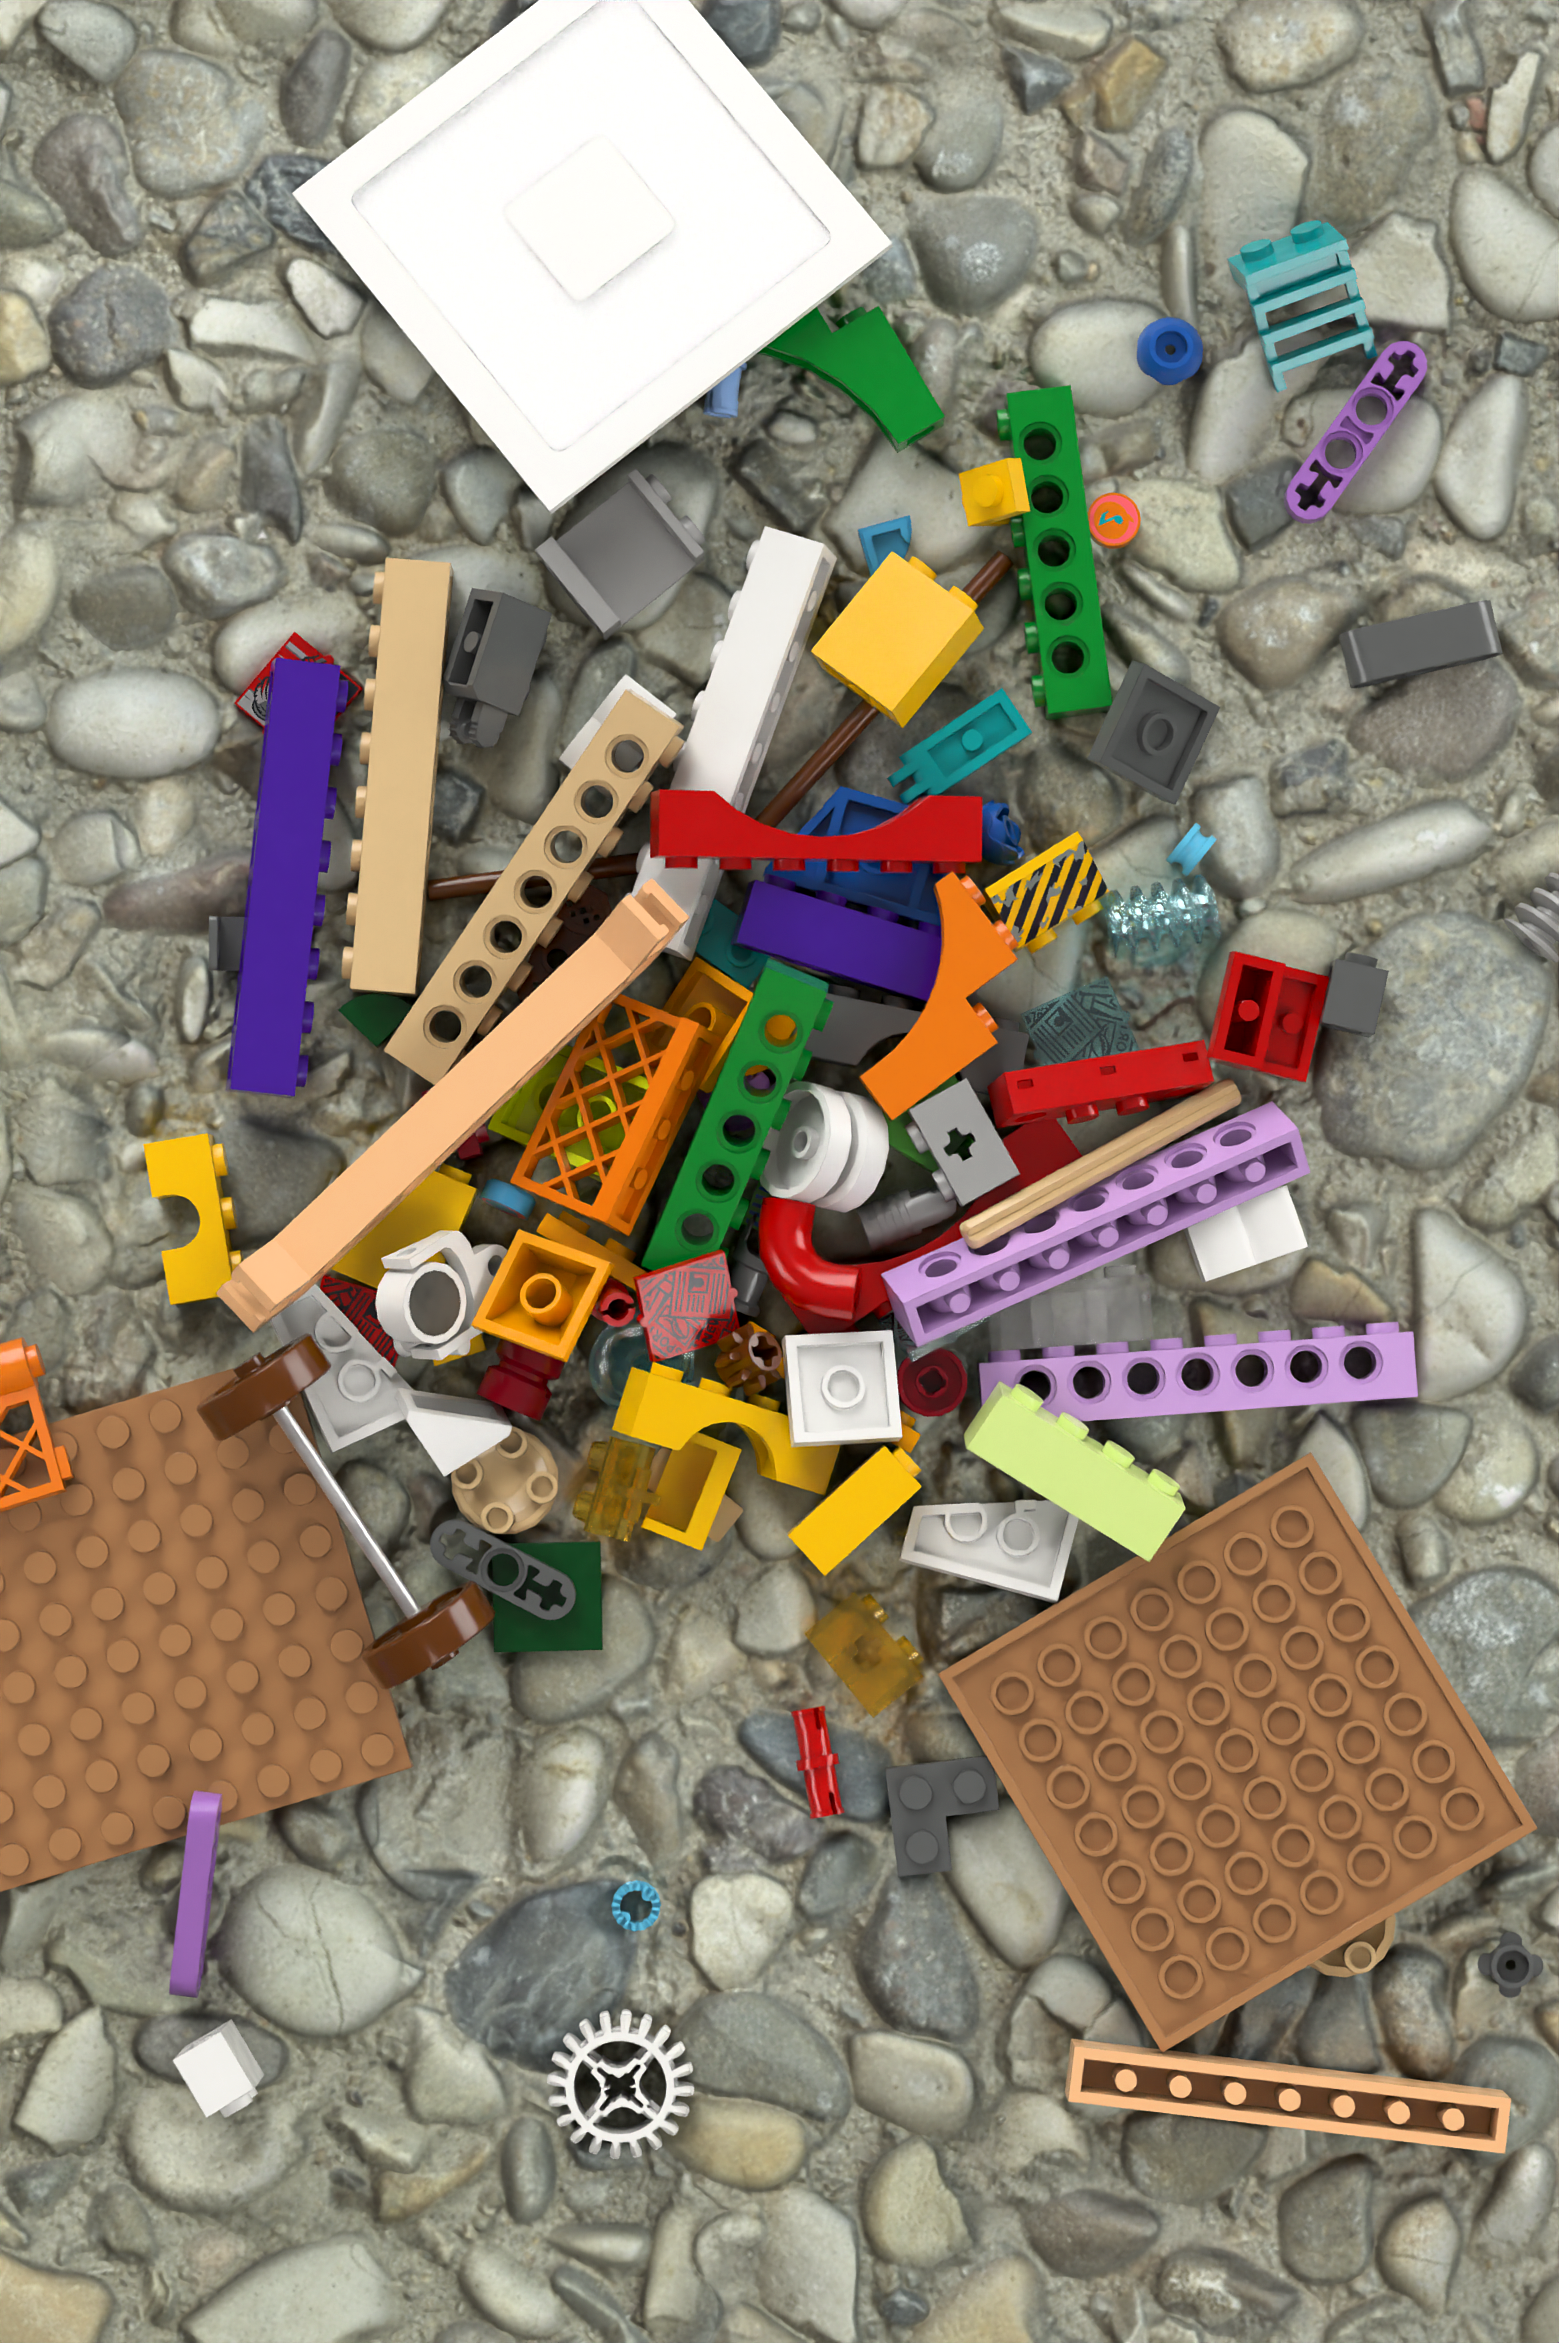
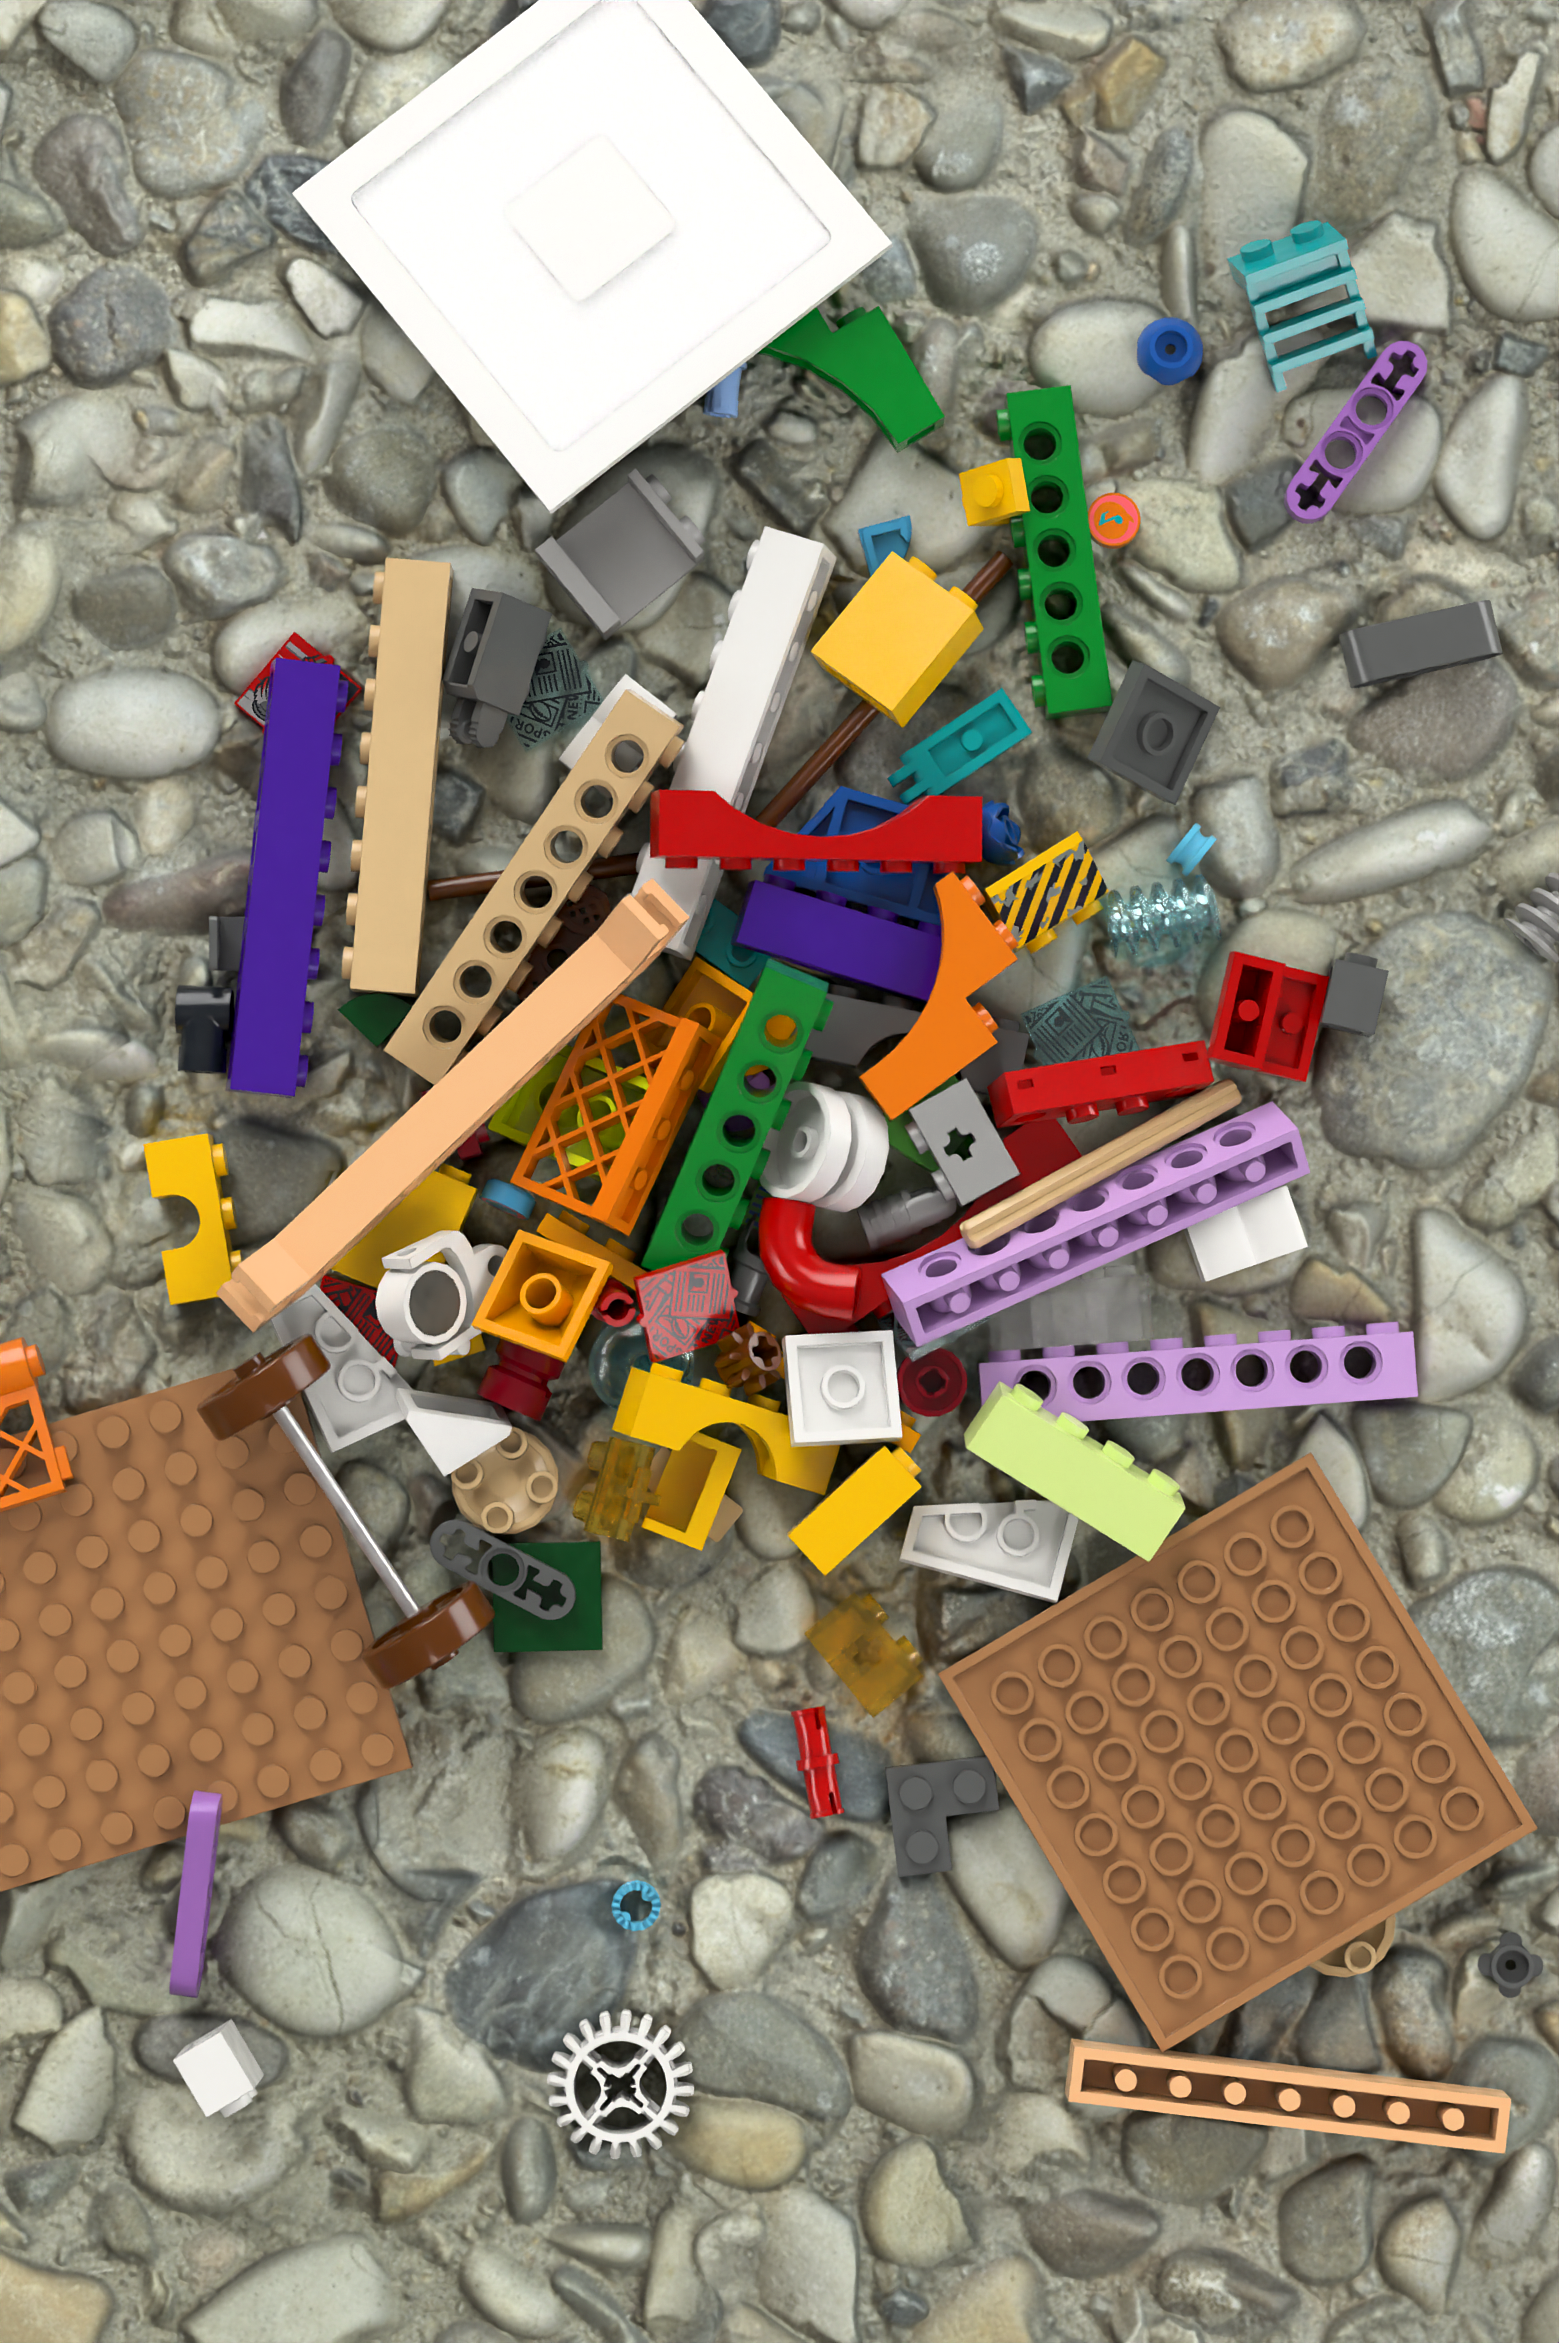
(204, 1020): none -> black piece
(558, 694): none -> clear light blue piece

